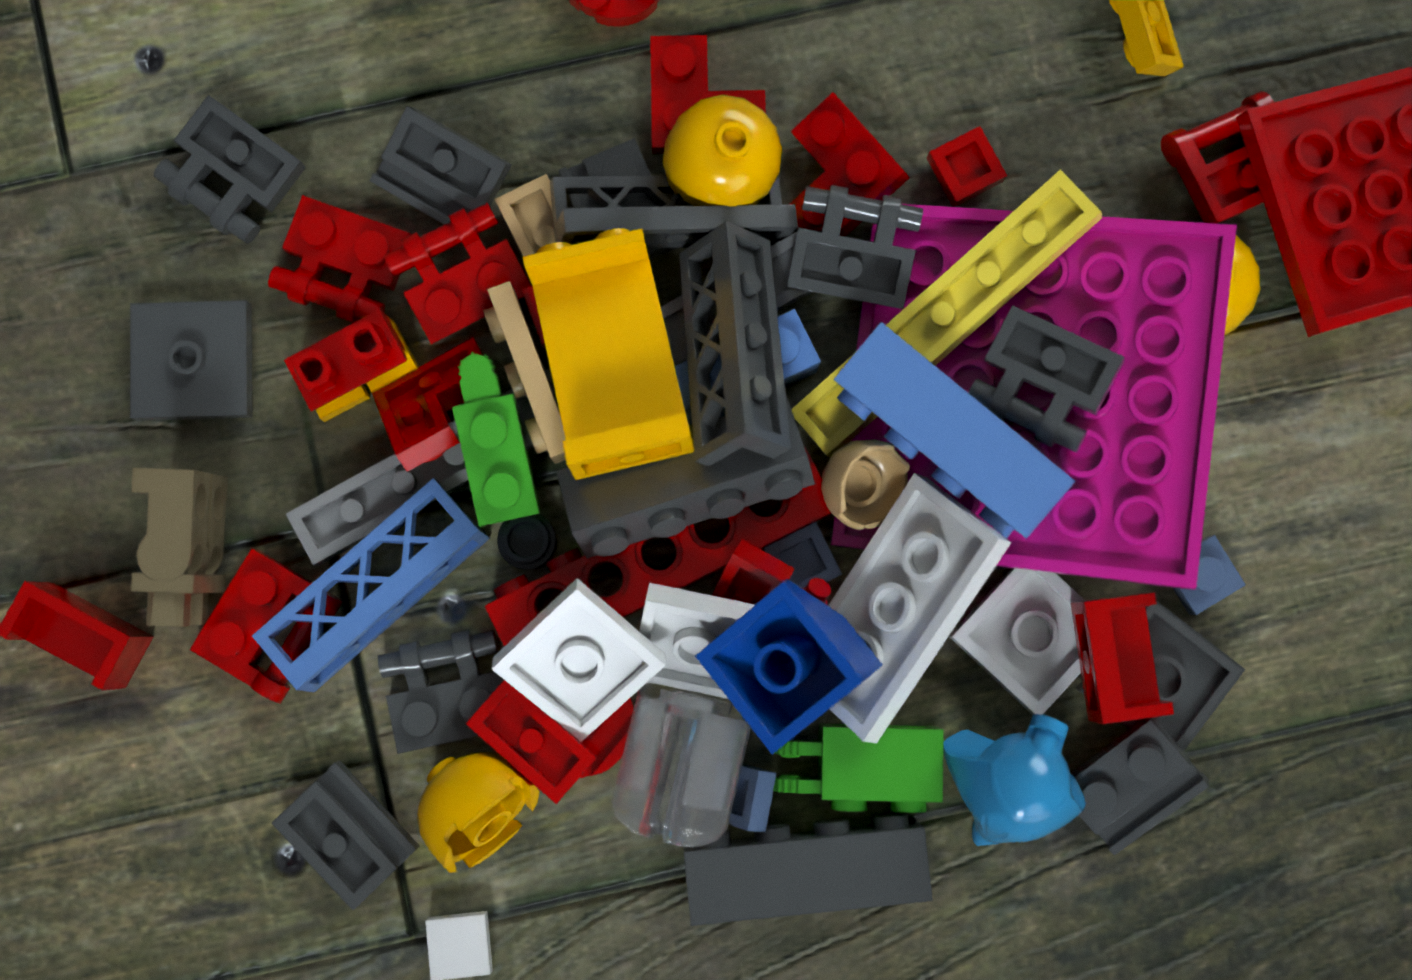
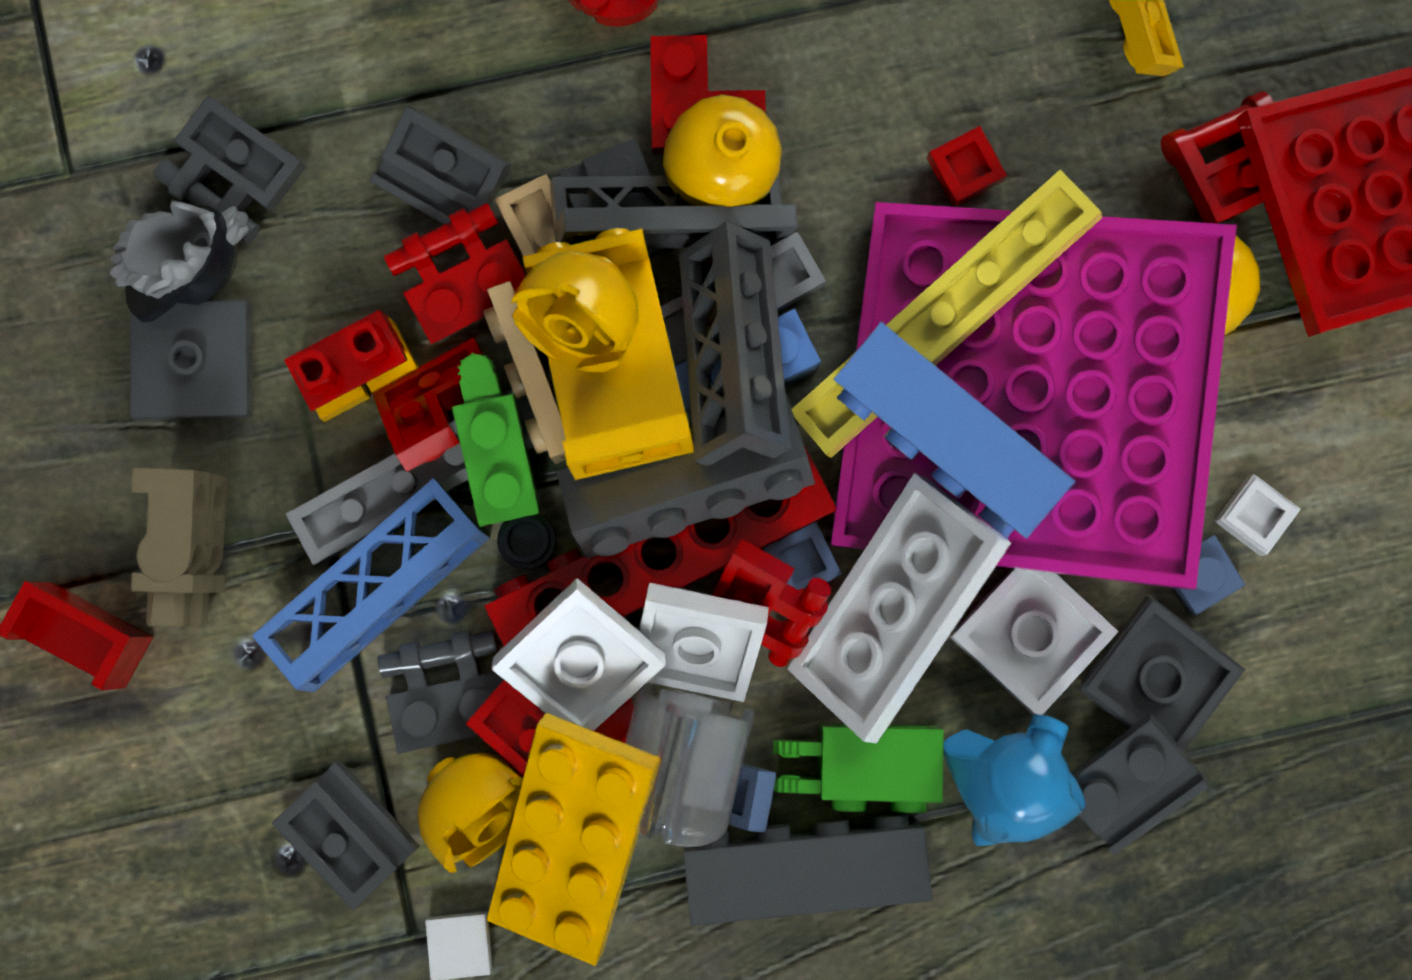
(177, 257): none -> light grey hair
(250, 601): red plate -> none
(342, 242): red plate -> none
(572, 838): none -> yellow piece
(578, 307): none -> yellow cylinder
(787, 663): blue slope -> none
(849, 158): red plate -> none
(853, 266): dark grey plate -> none
(864, 482): tan hair -> none
(1053, 361): dark grey plate -> none
(1117, 659): red panel -> none
(1257, 515): none -> white tile

